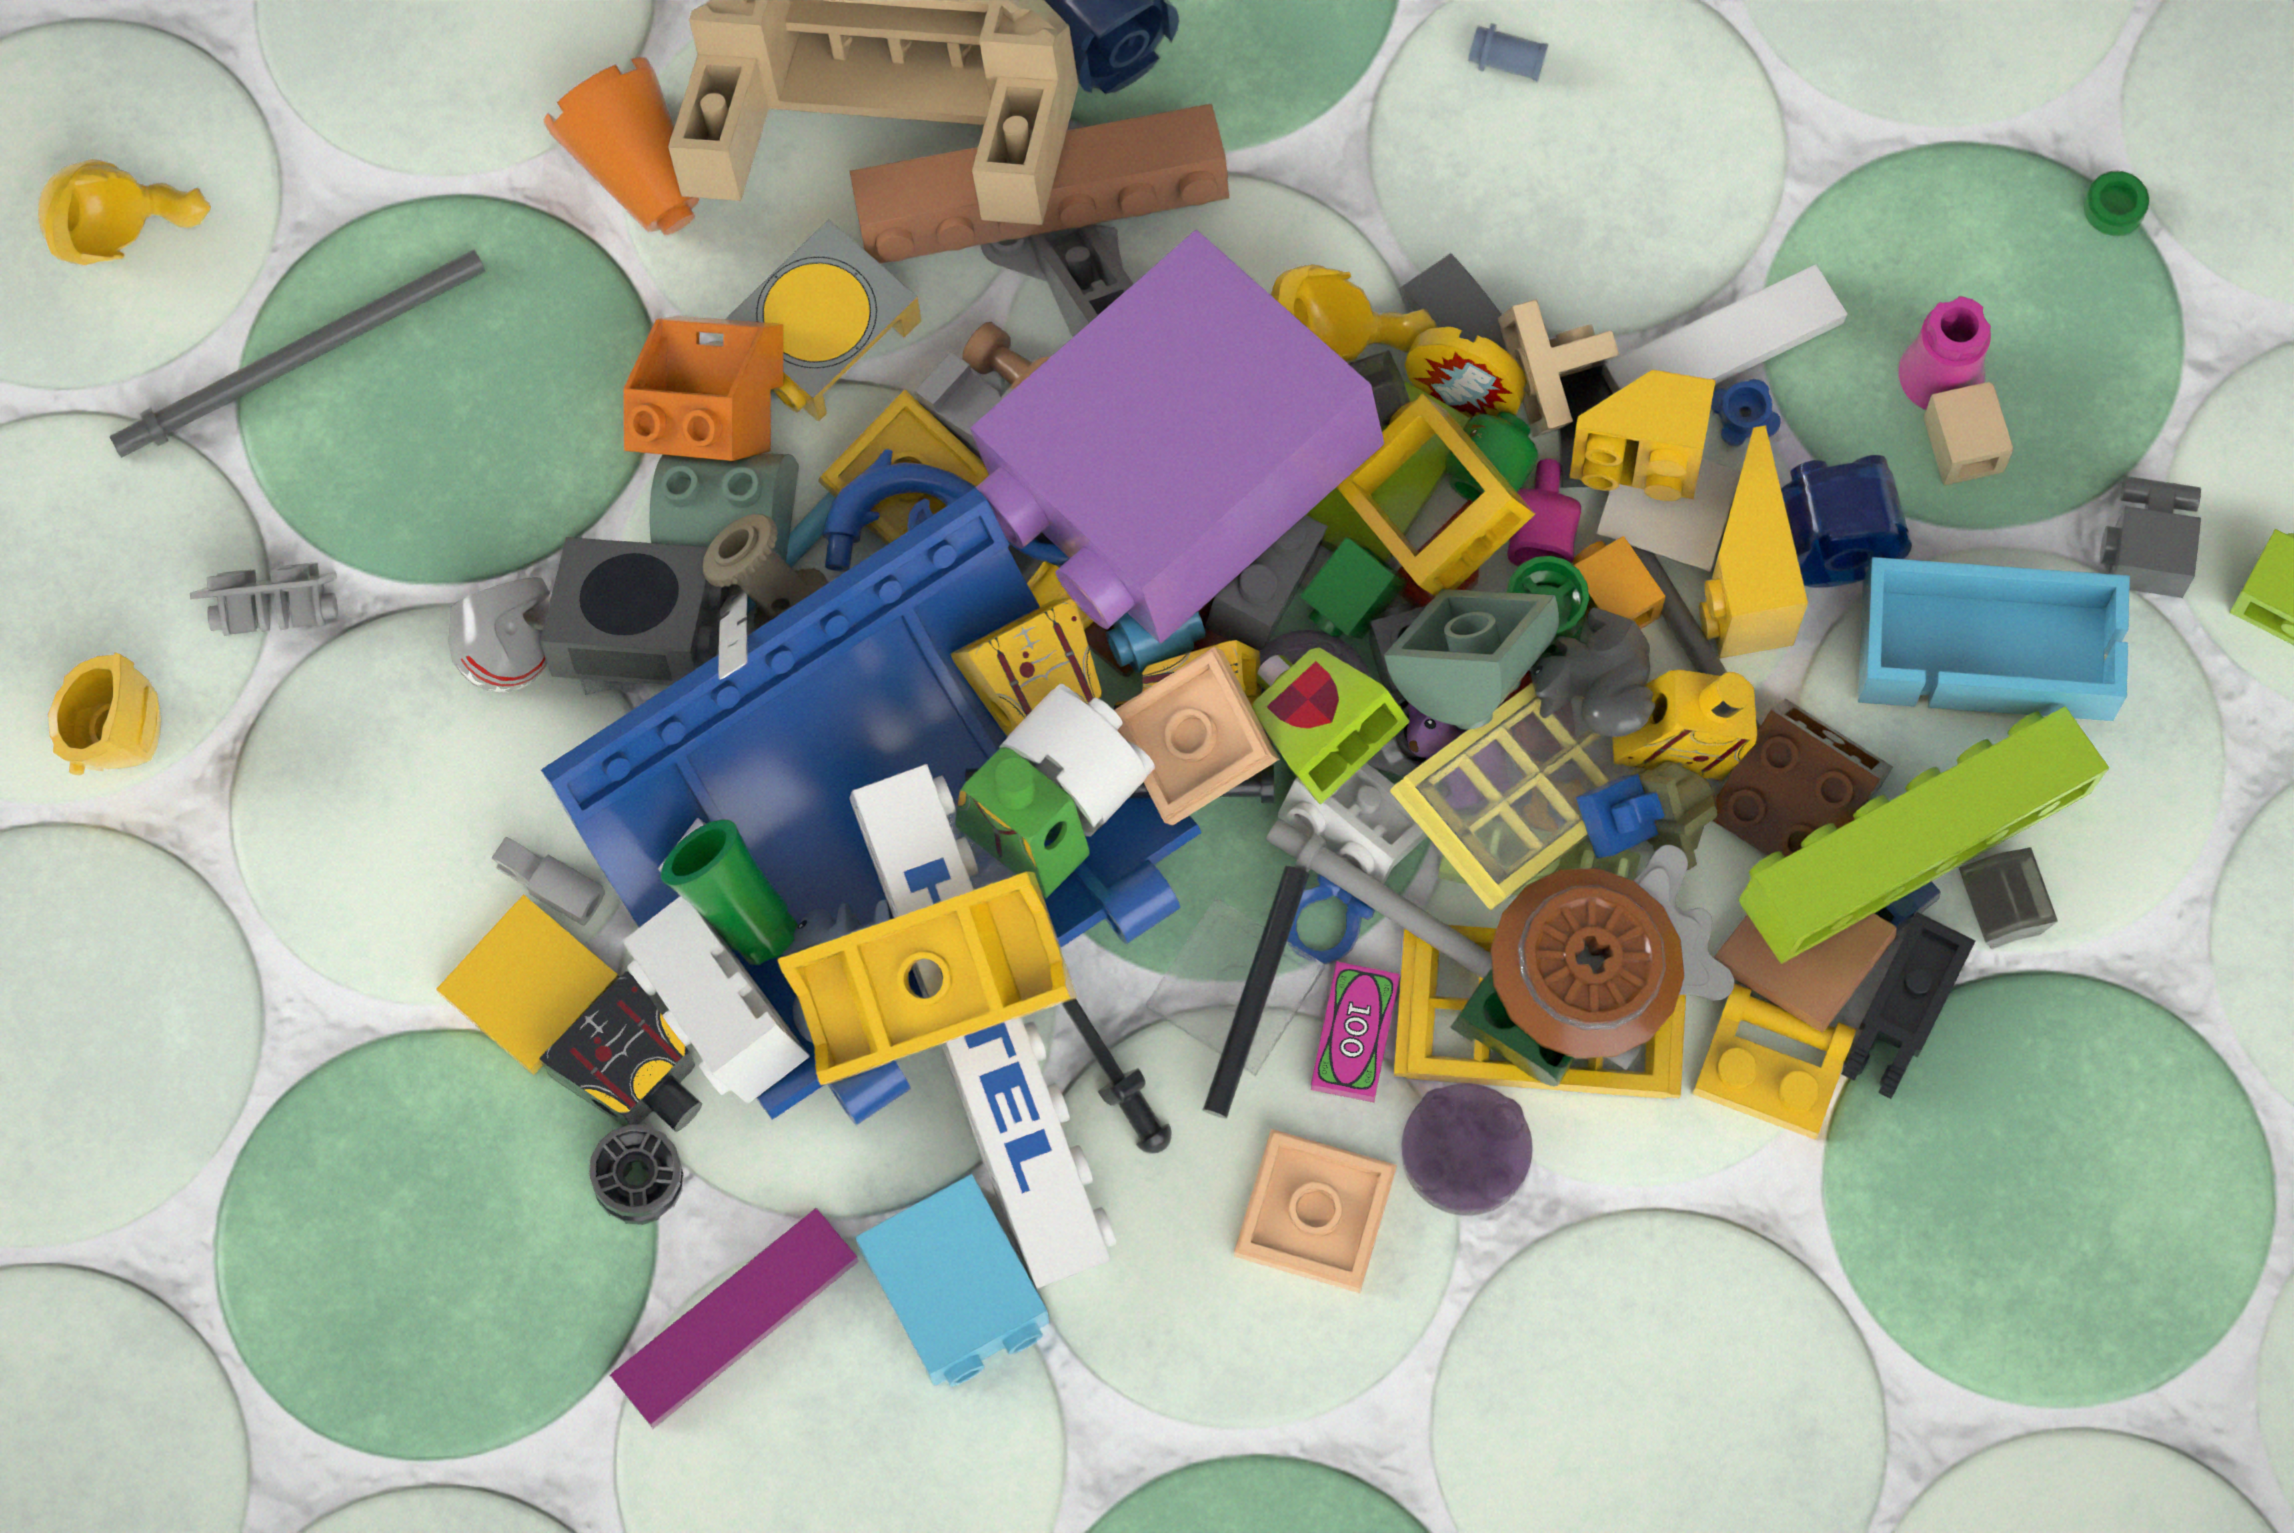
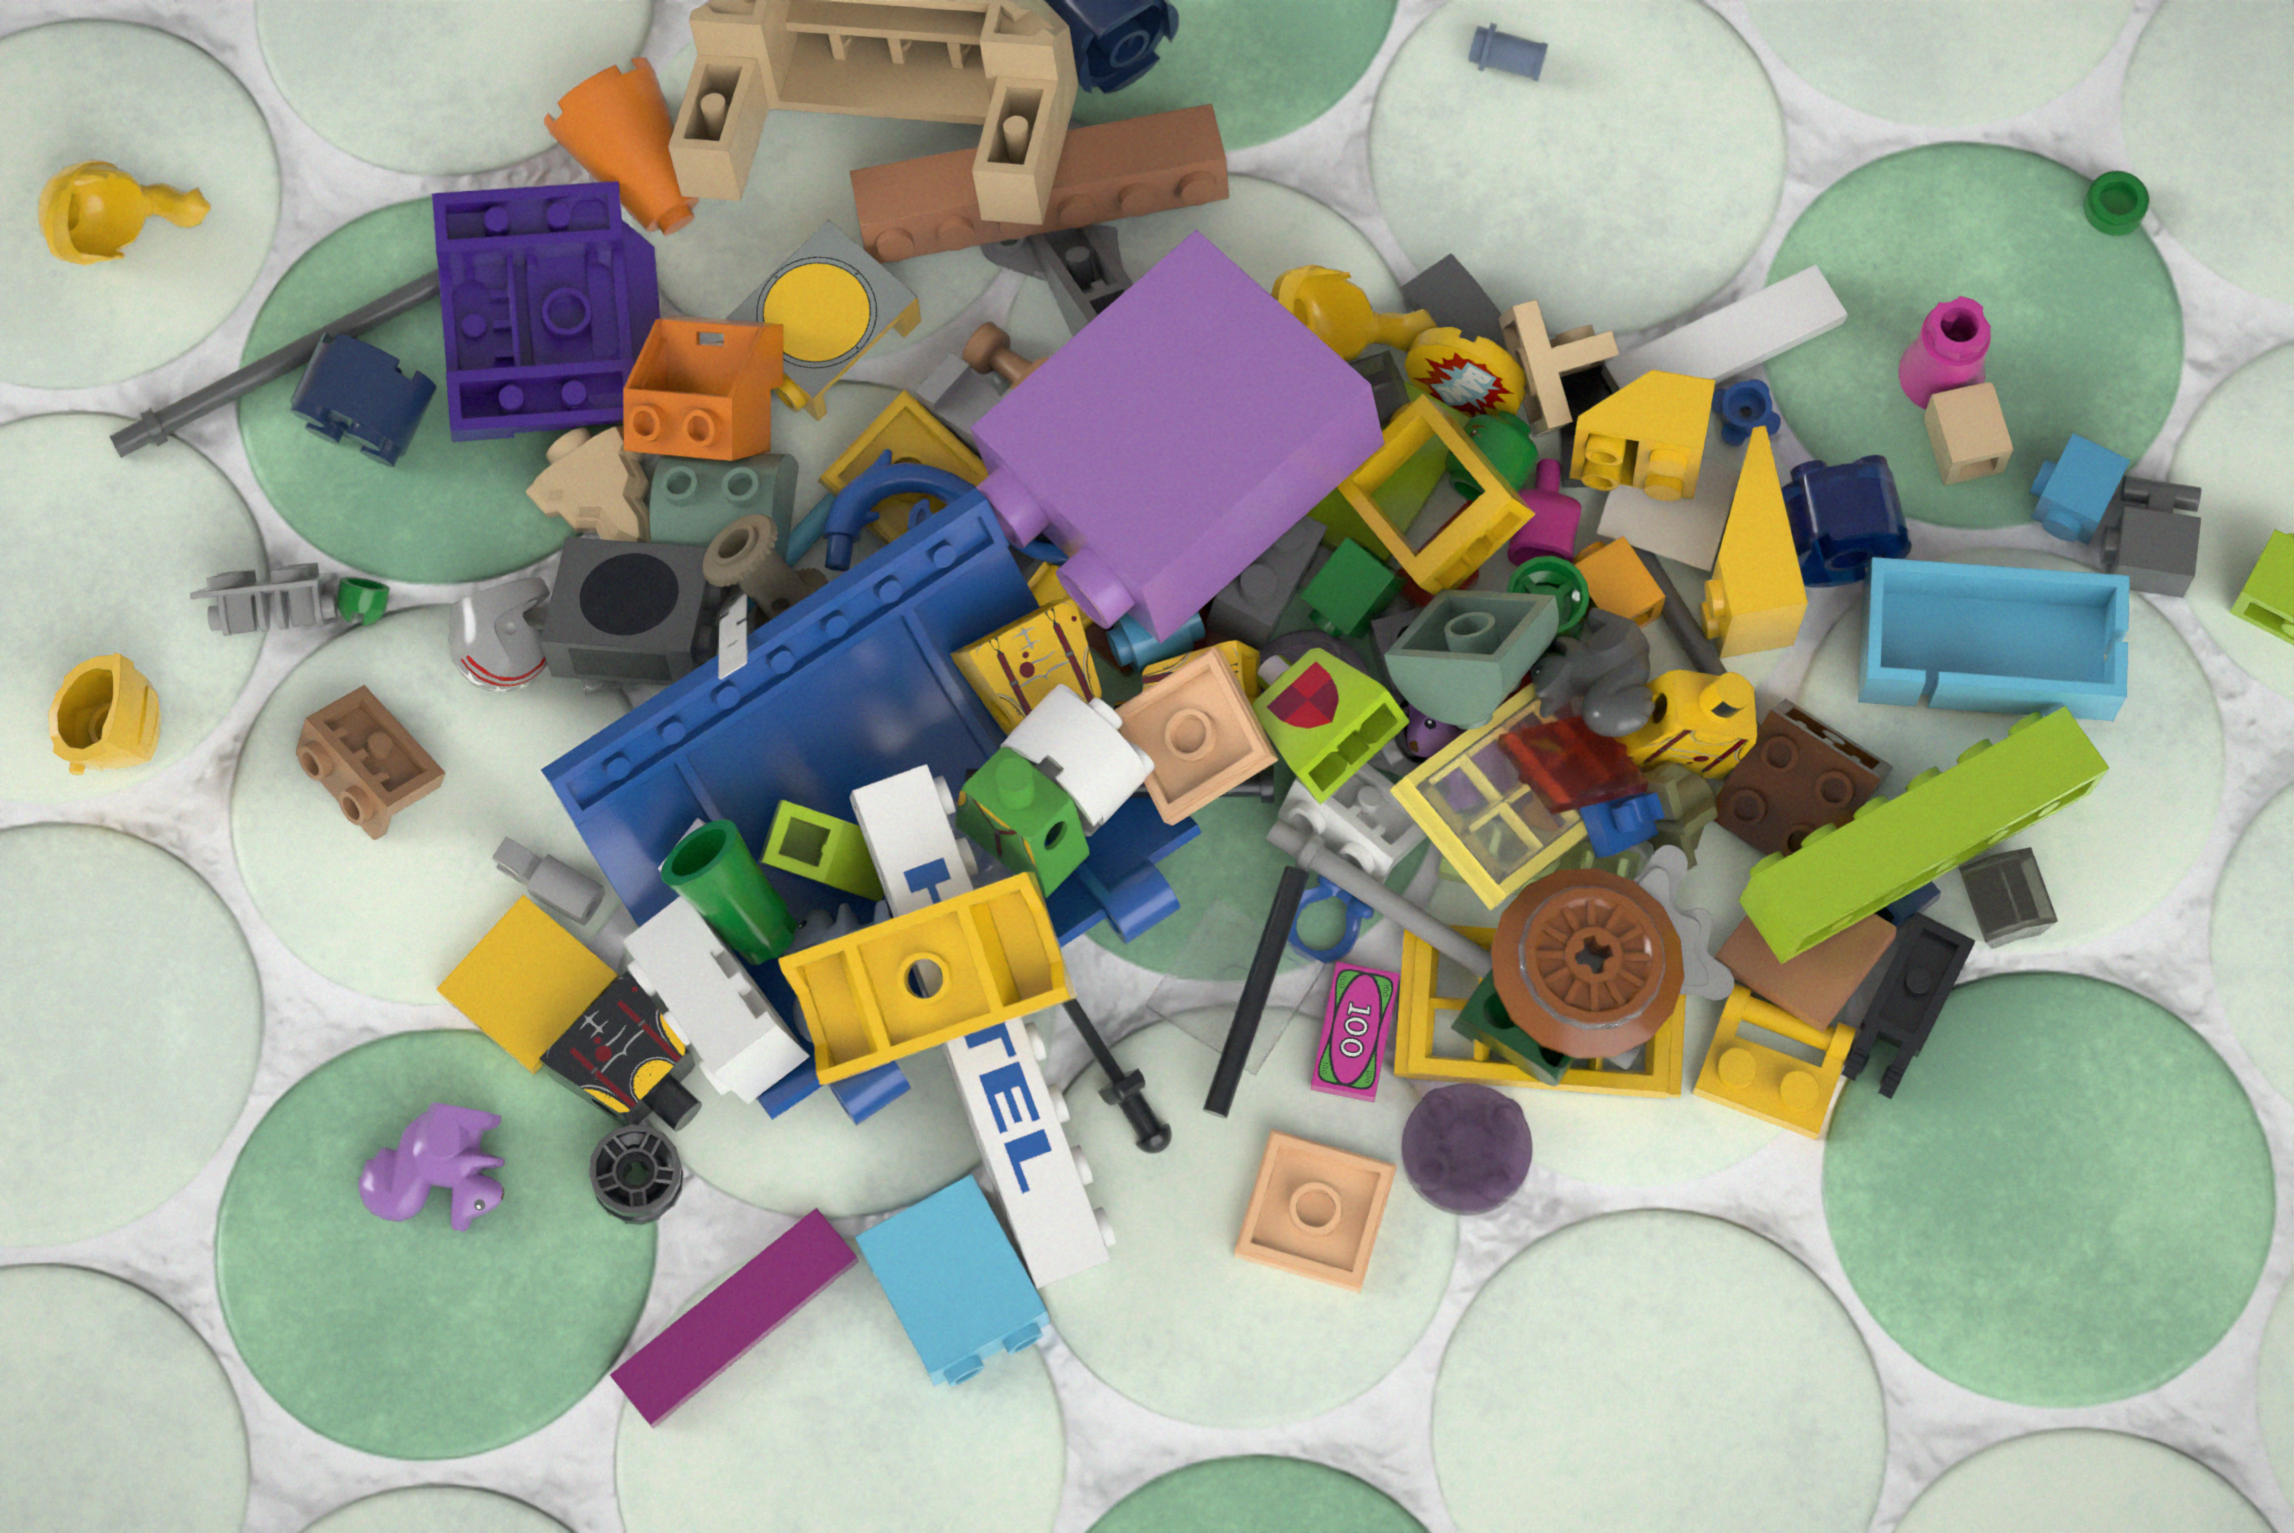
(362, 396): none -> dark blue brick
(363, 597): none -> green hinge
(366, 760): none -> medium nougat bracket
(438, 1151): none -> medium lavender animal
(540, 306): none -> dark purple slope
(595, 486): none -> tan rock
(821, 850): none -> lime slope
(1571, 764): none -> clear red piece
(2077, 489): none -> dark azure brick

